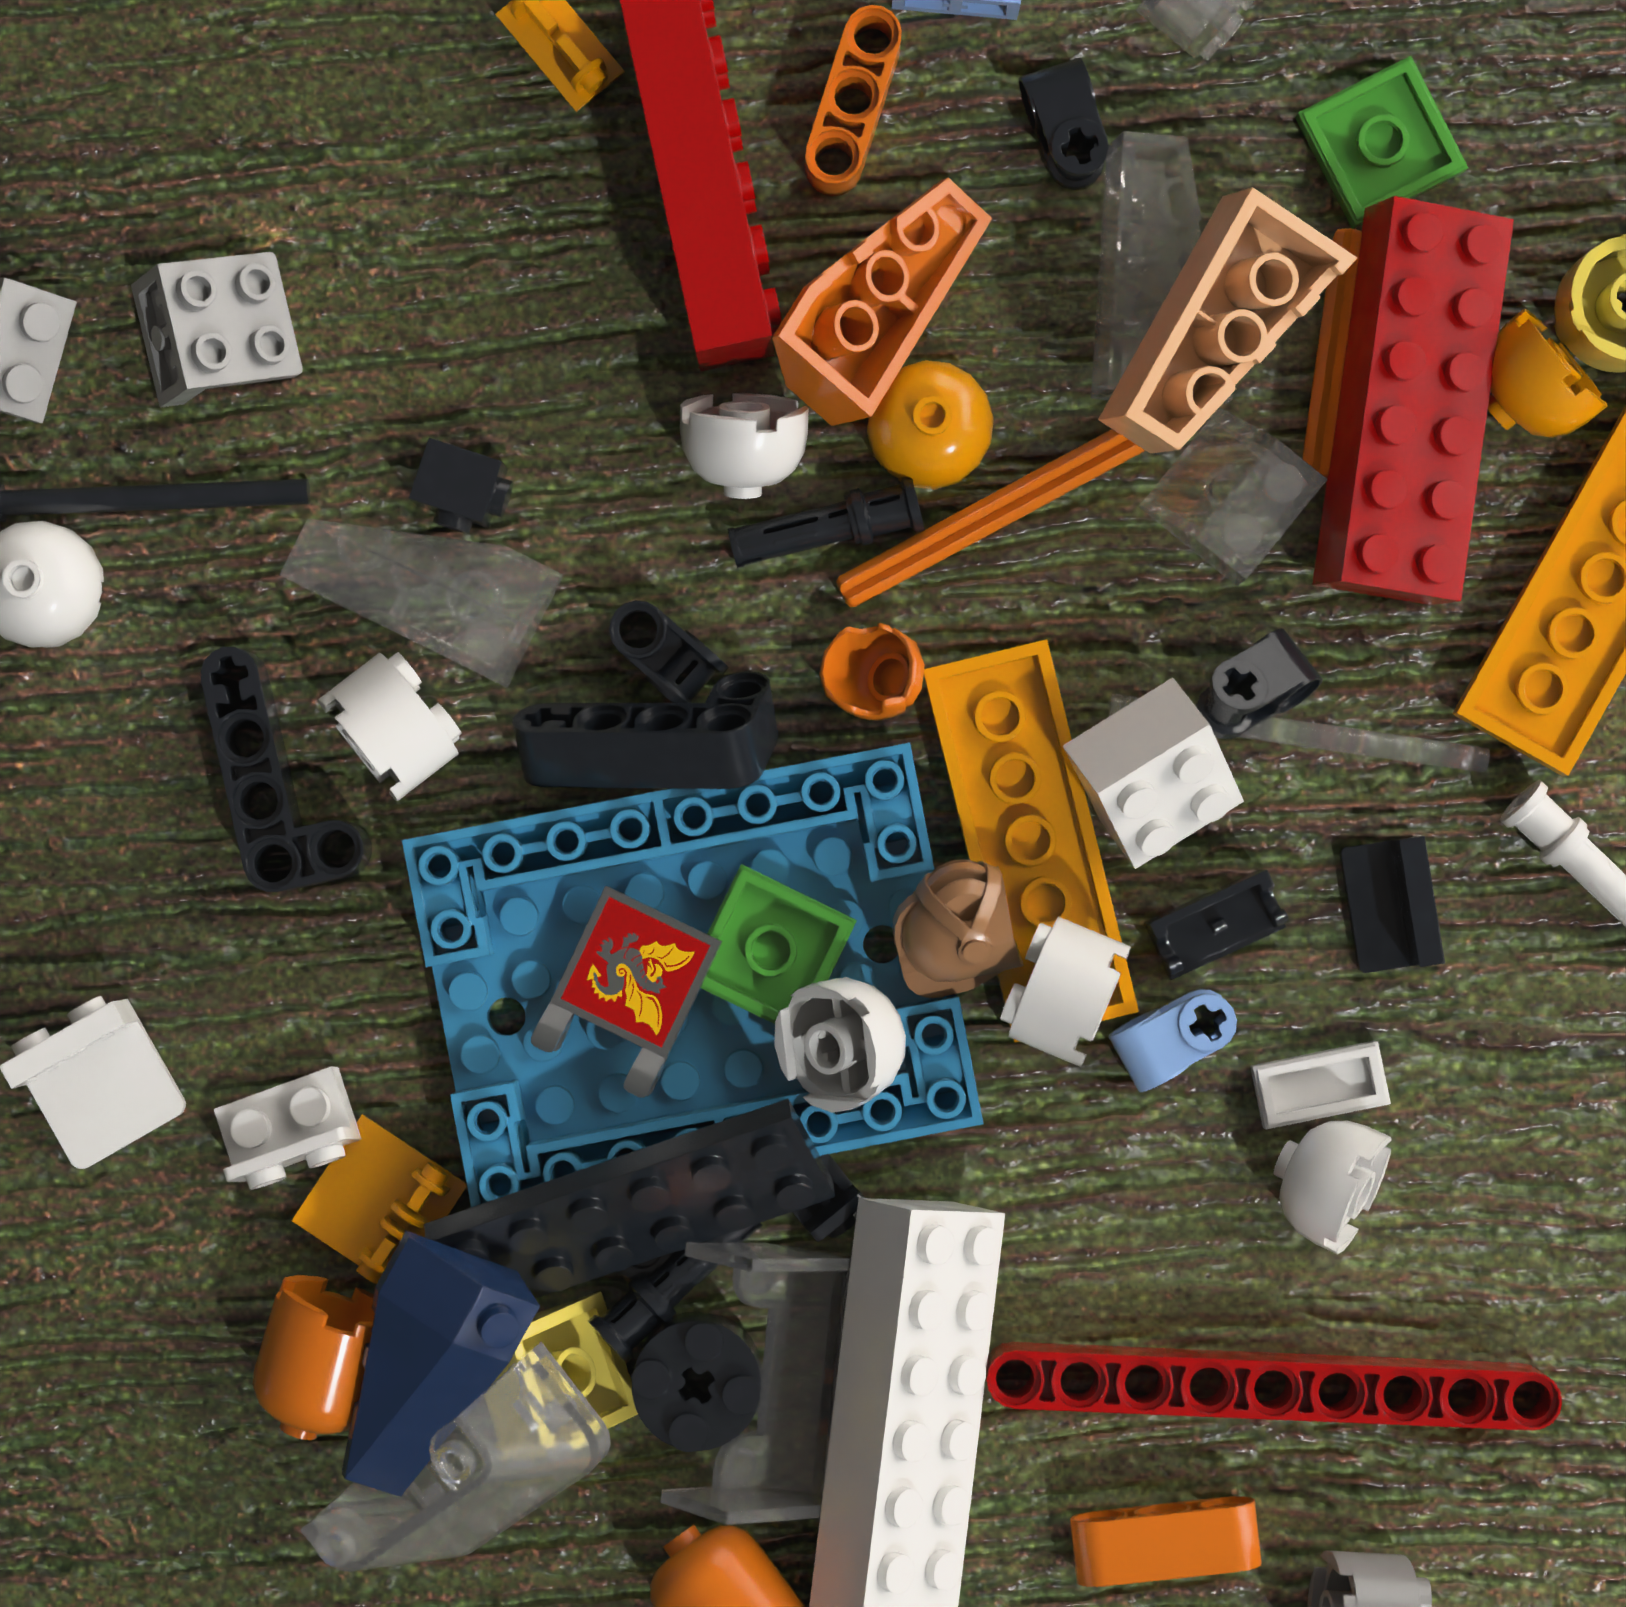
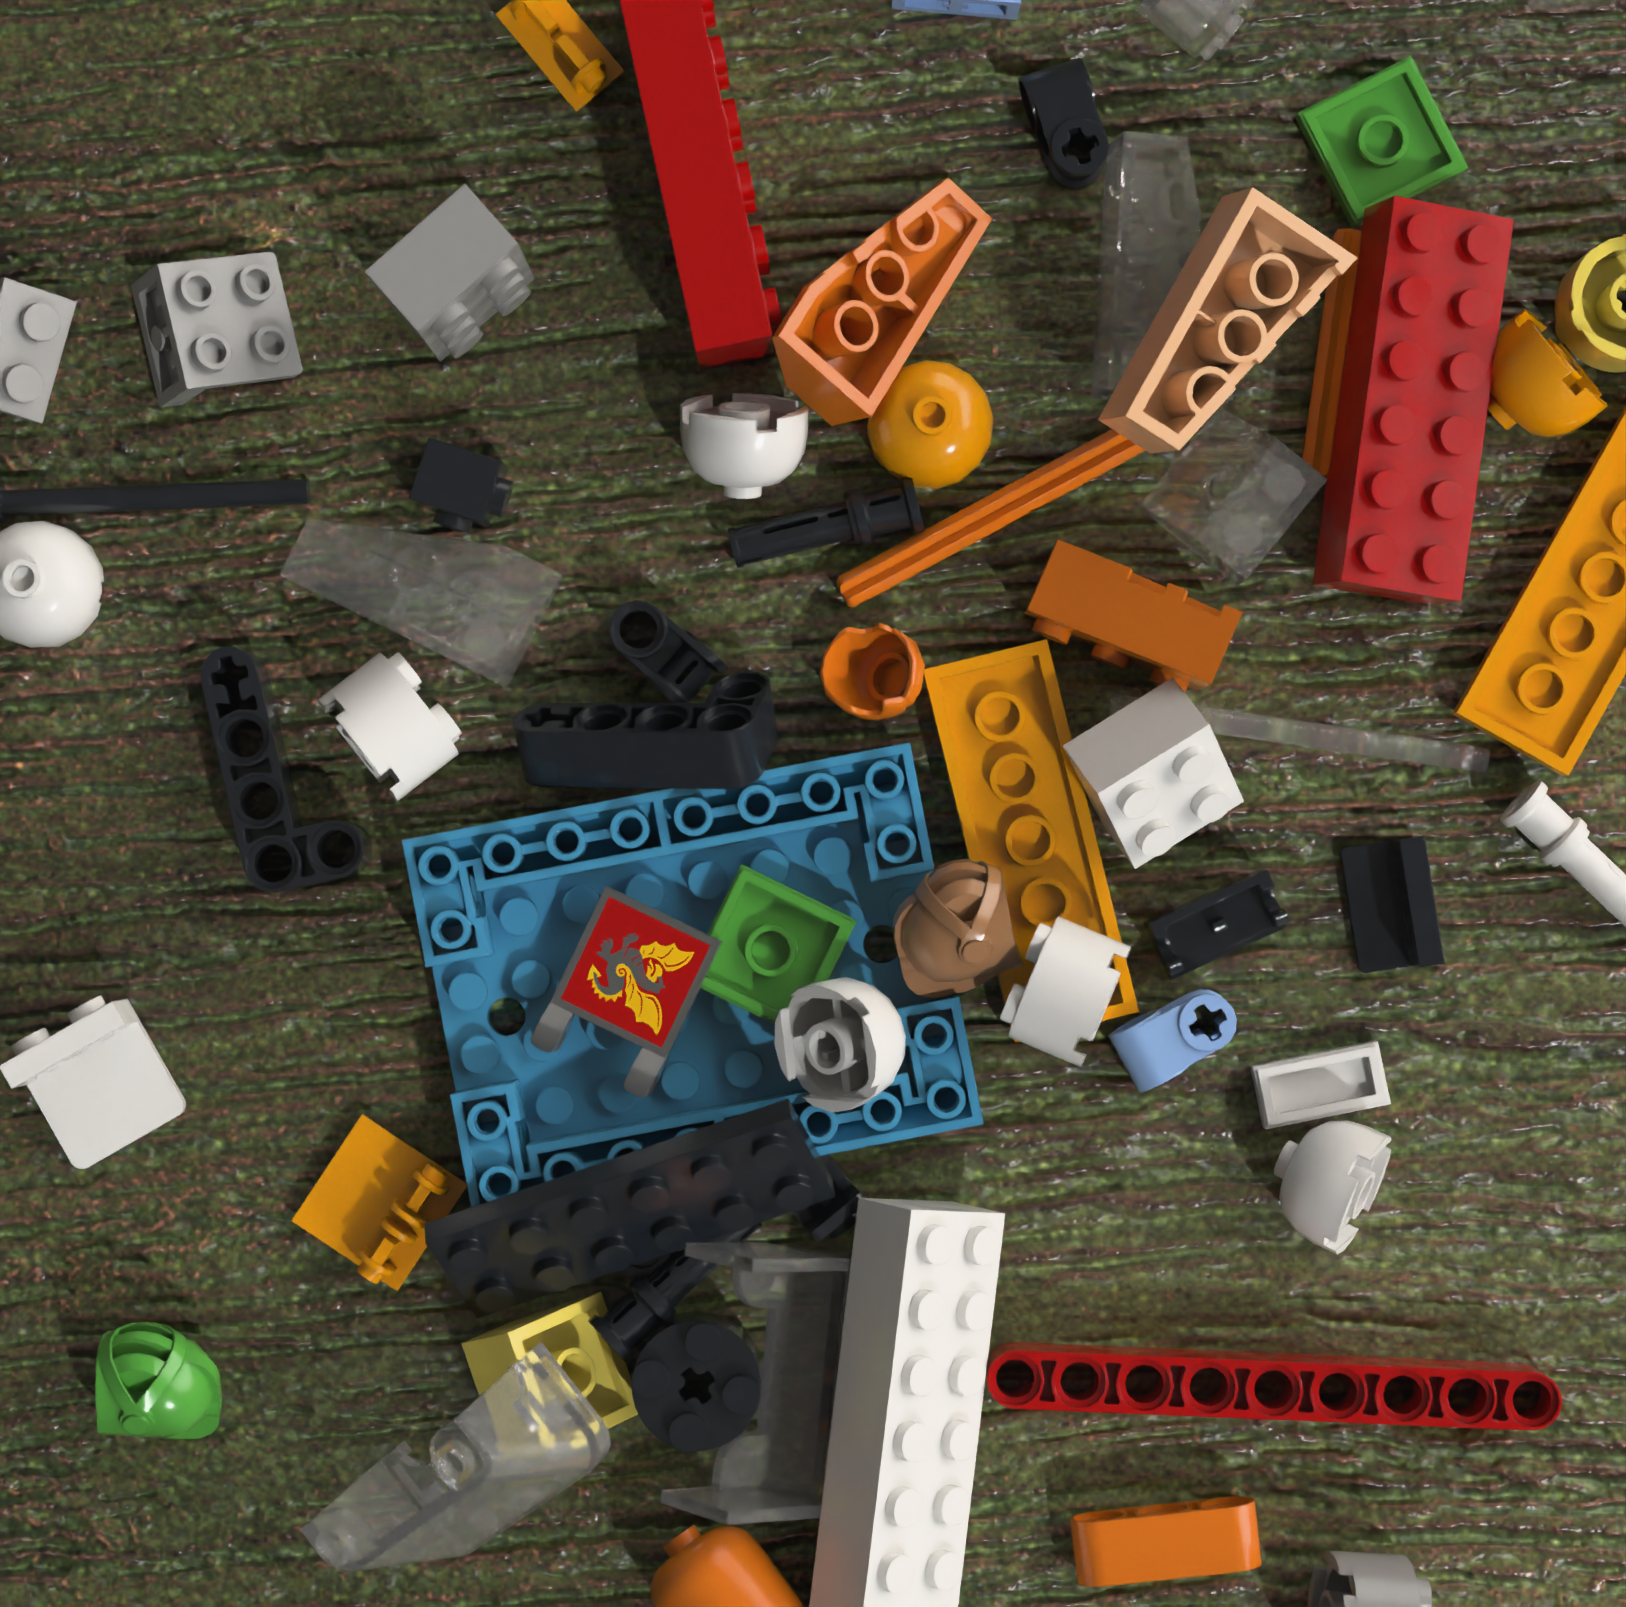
(155, 1384): none -> bright green helmet
(285, 1126): white bracket -> none
(313, 1357): orange cylinder -> none
(434, 1347): dark blue wedge -> none
(453, 274): none -> light grey brick
(859, 71): orange beam -> none
(1130, 618): none -> orange wedge
(1257, 685): black piece -> none

